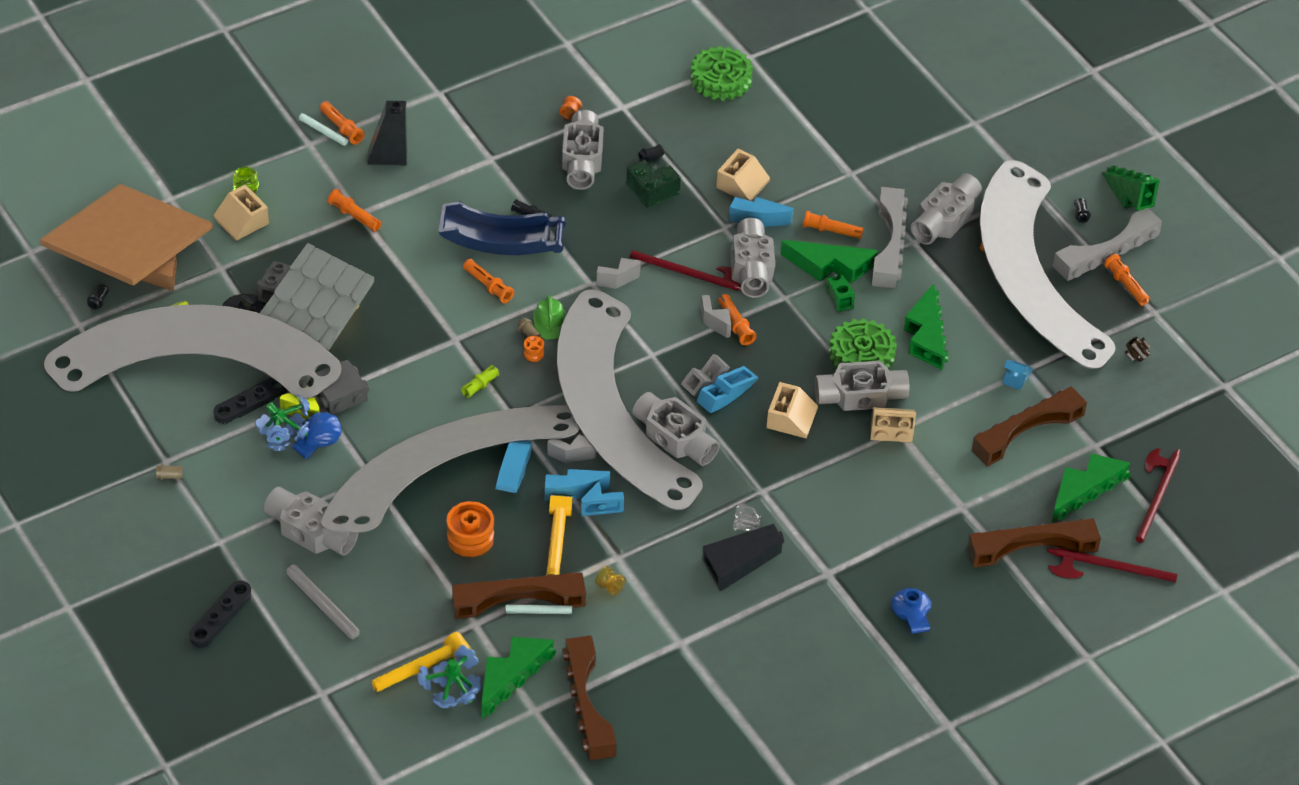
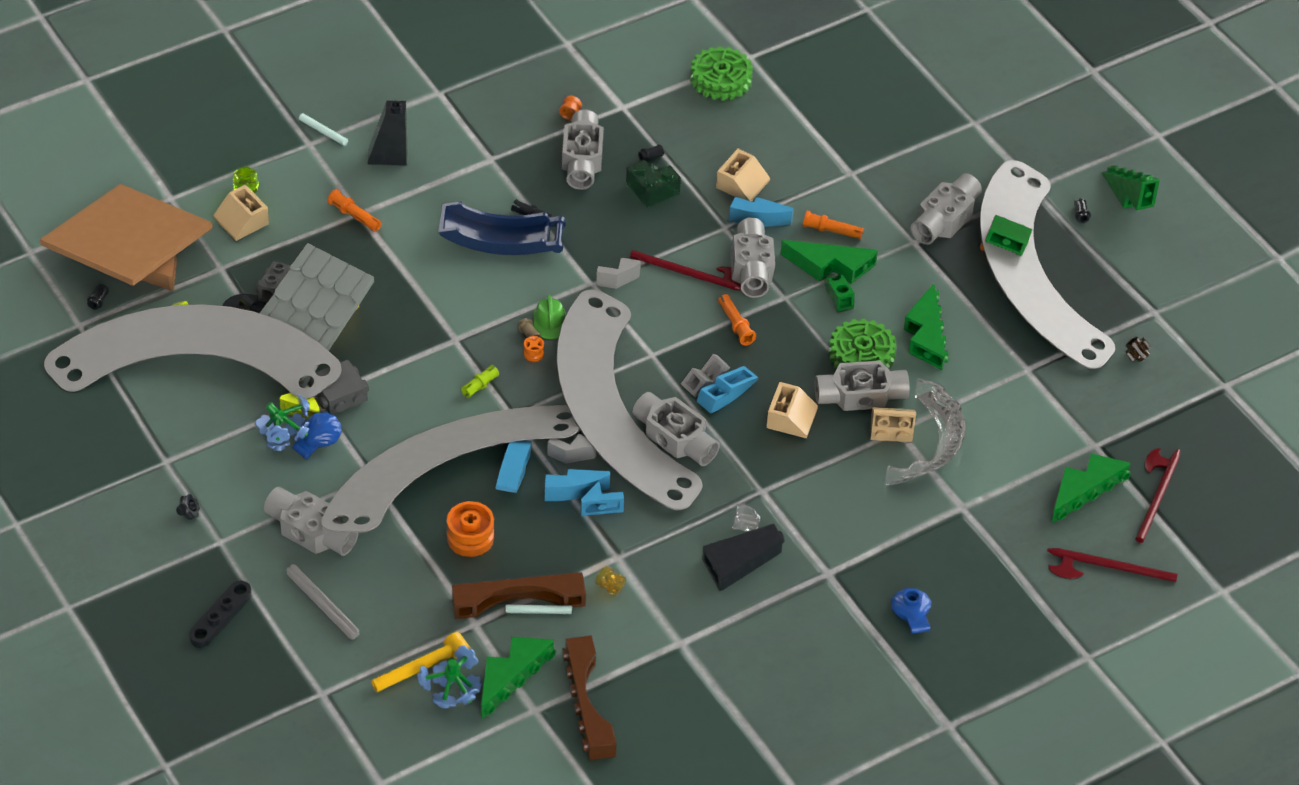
(169, 472): dark tan pin -> none
(188, 507): none -> black piece
(248, 400): black plate -> none
(346, 126): orange pin -> none
(494, 285): orange pin -> none
(560, 508): yellow piece -> none
(717, 319): light grey slope -> none
(887, 262): light grey arch -> none
(950, 428): none -> clear windscreen
(991, 546): reddish brown arch -> none
(1008, 235): none -> green brick
(1016, 374): dark azure slope -> none
(1060, 408): reddish brown arch -> none
(1076, 260): light grey arch -> none
(1122, 274): orange pin -> none

